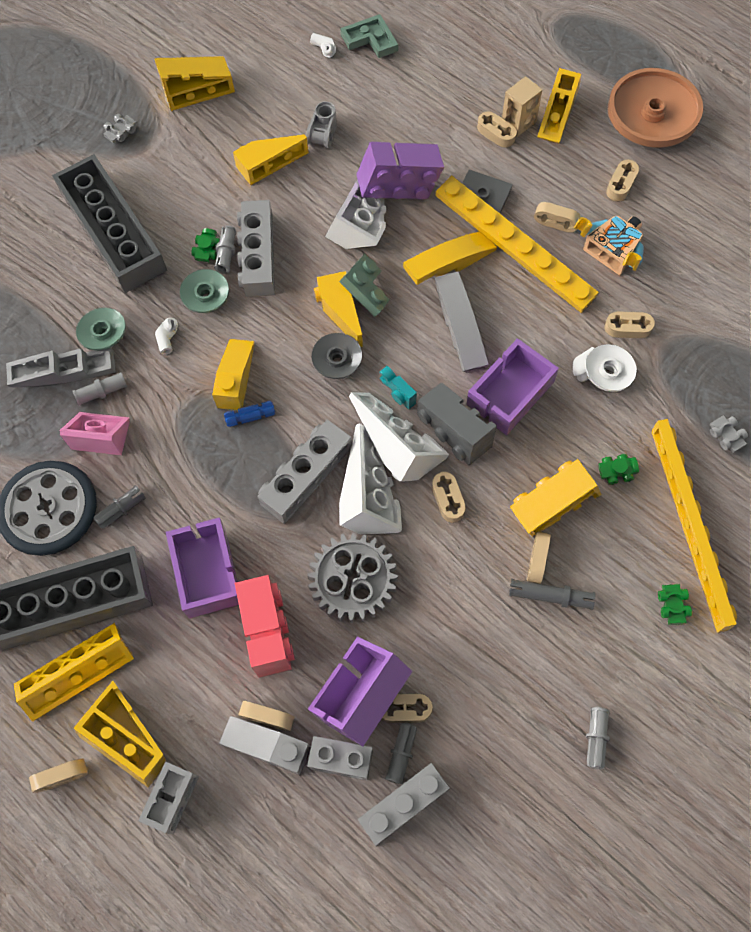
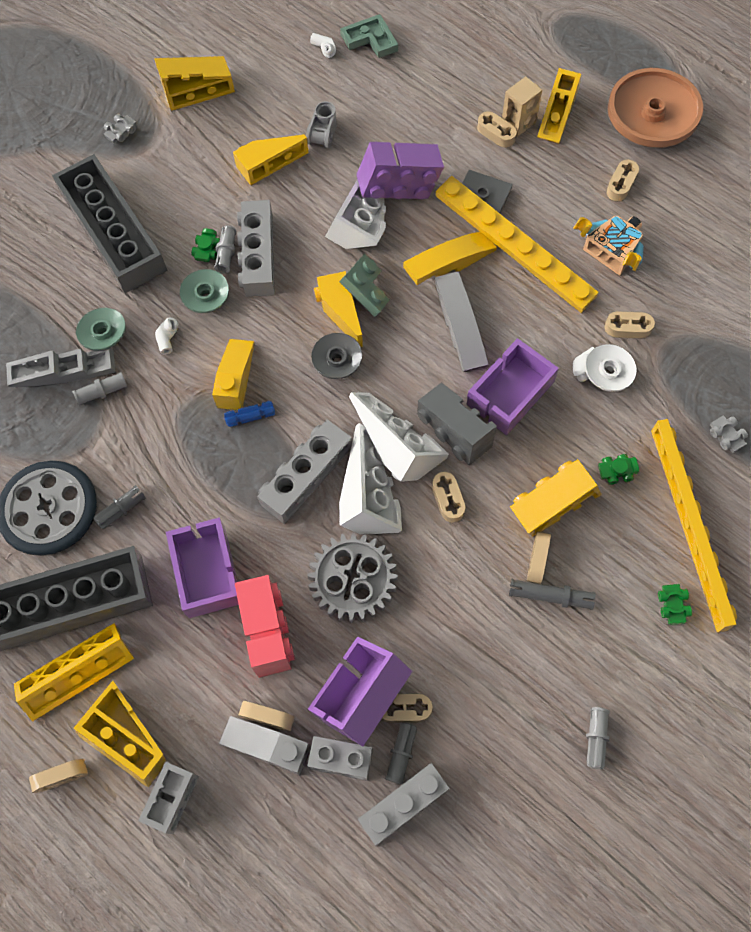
(96, 433): bright pink slope -> none
(401, 390): teal plate -> none
(556, 216): tan beam -> none

